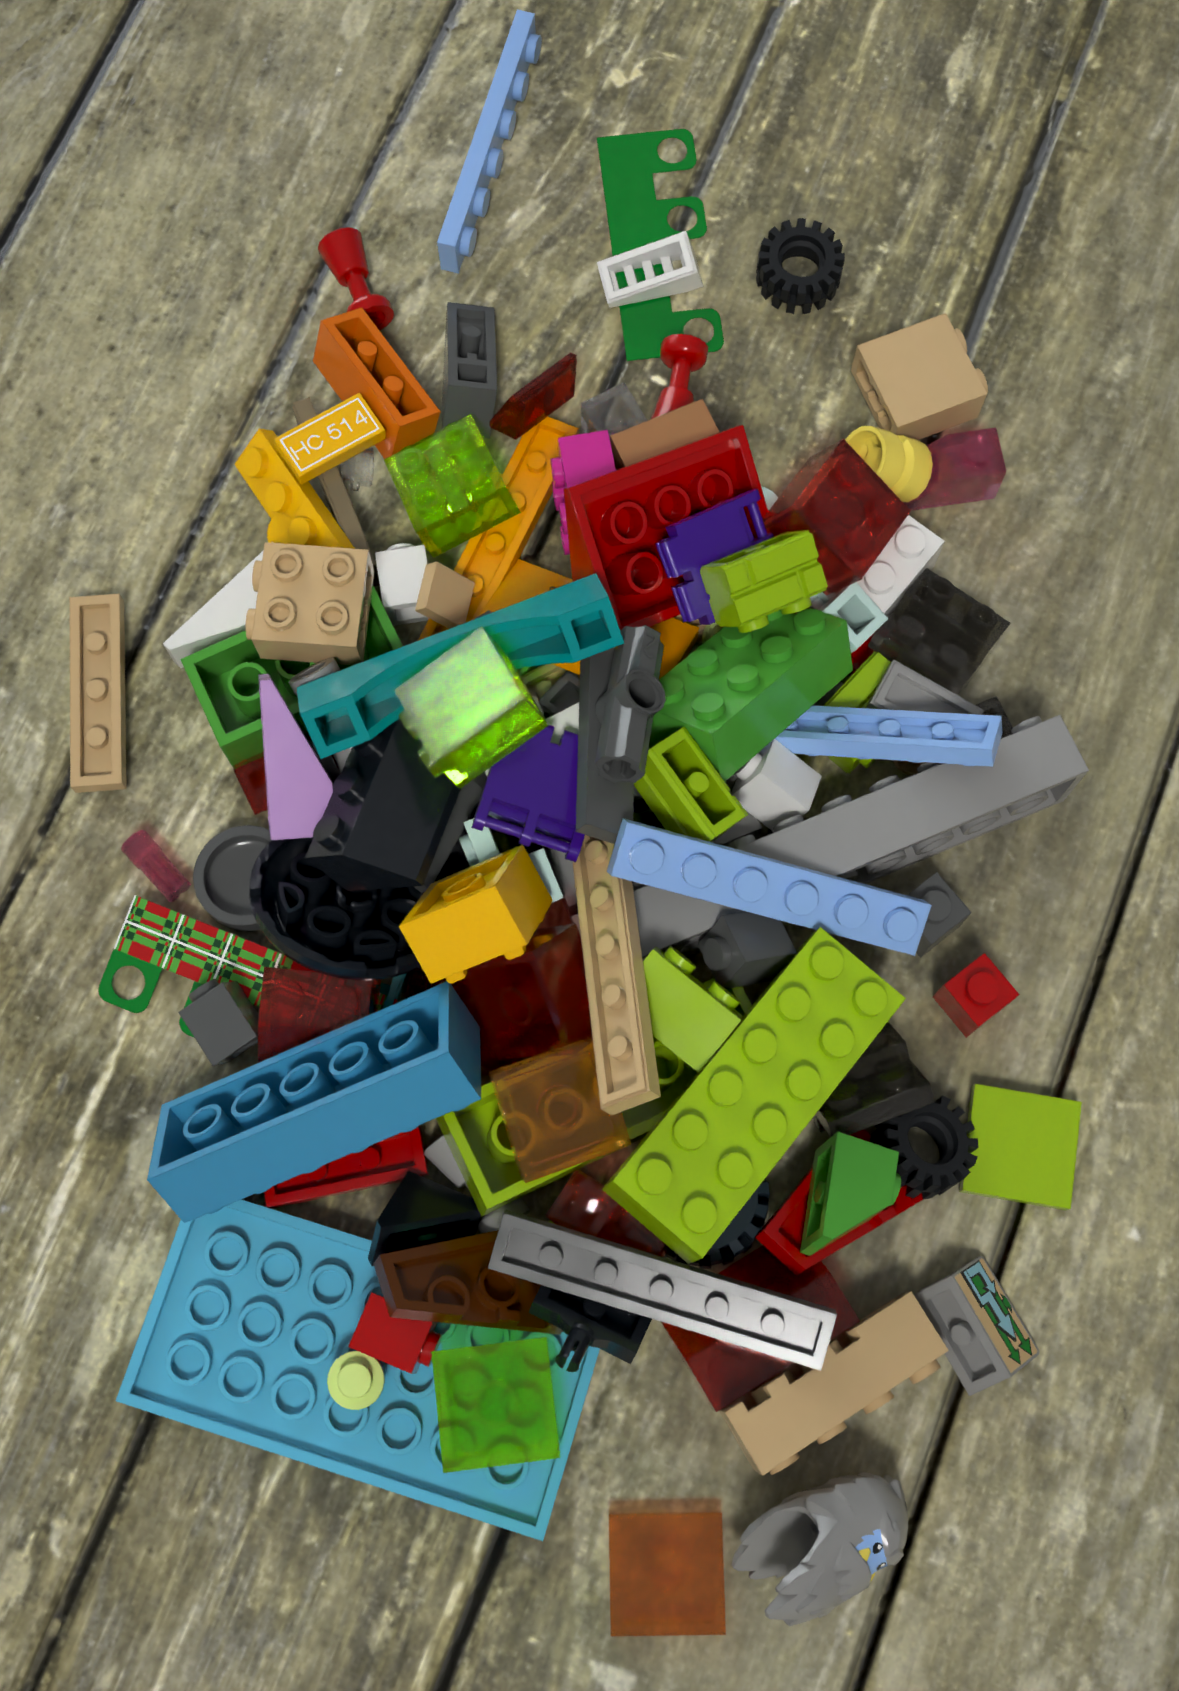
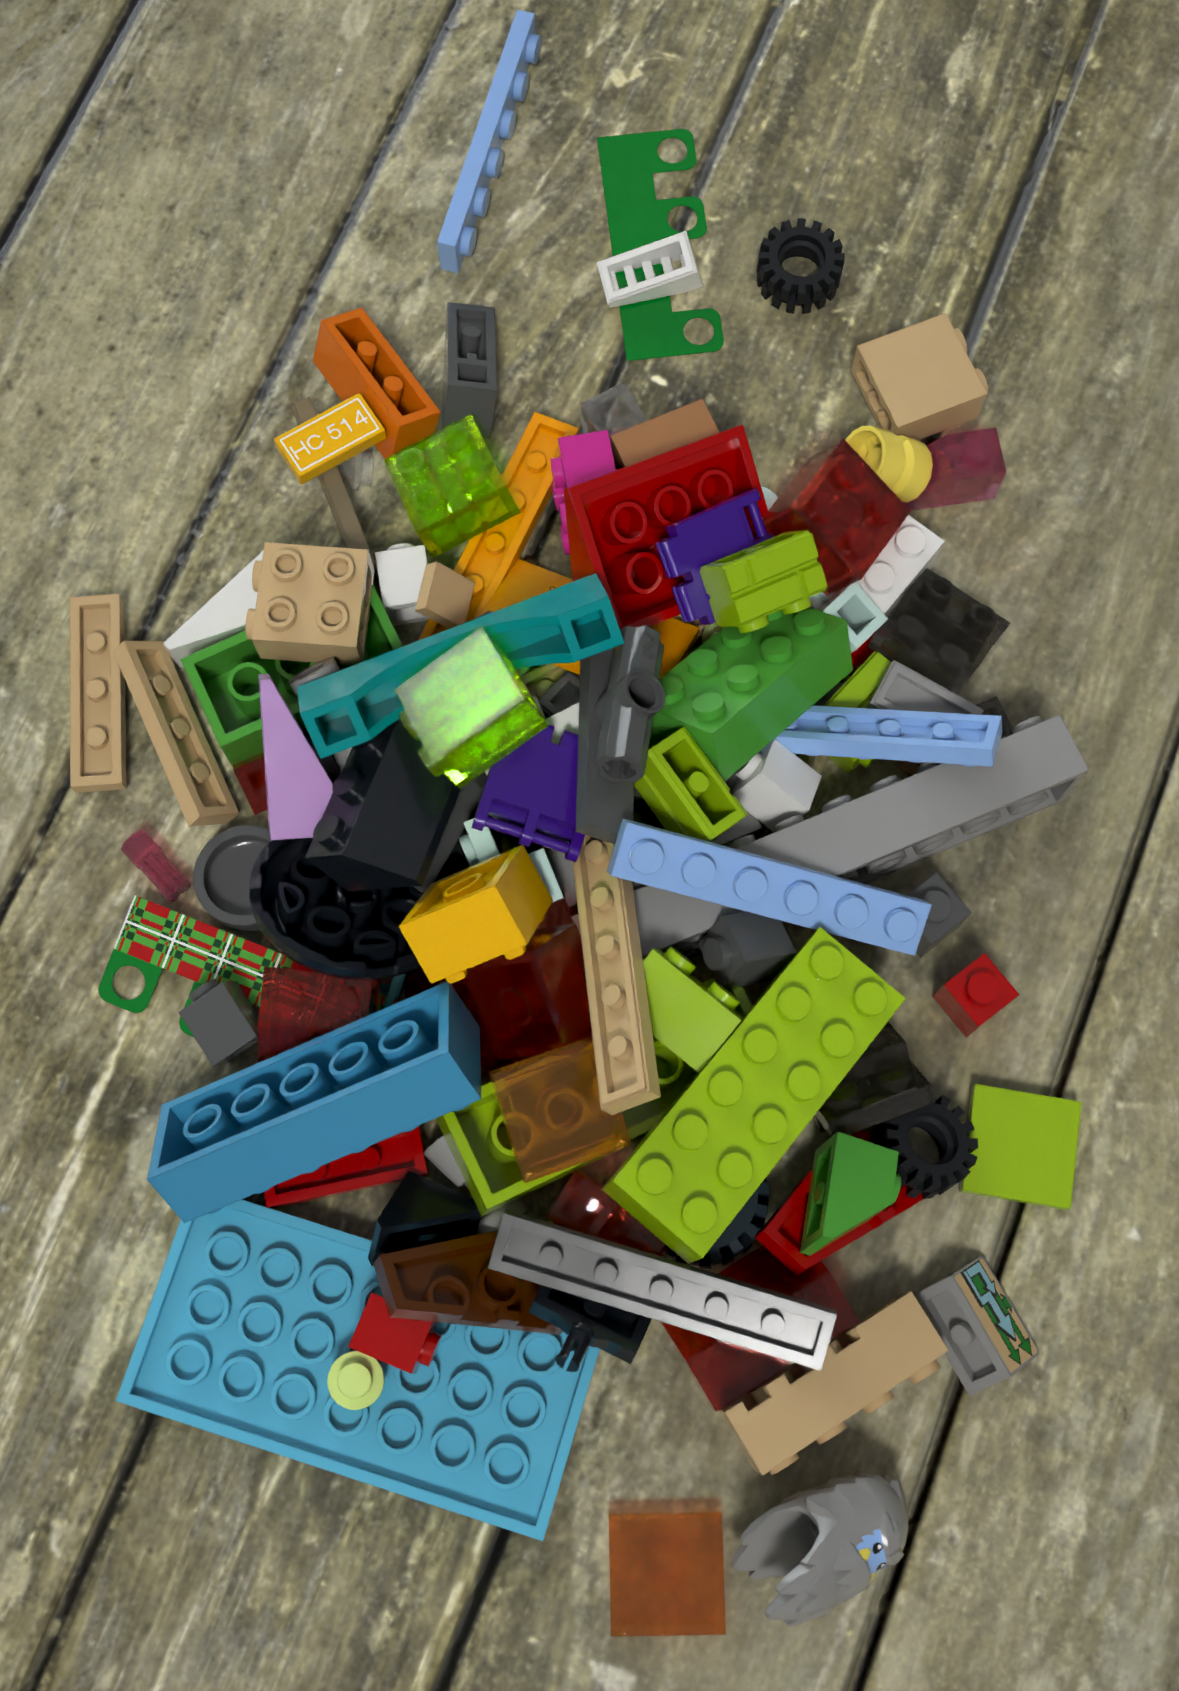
(176, 733): none -> tan plate
(294, 508): yellow hinge -> none
(347, 261): red piece -> none
(496, 1404): clear neon green brick -> none
(537, 399): clear red slope -> none
(683, 355): red piece -> none

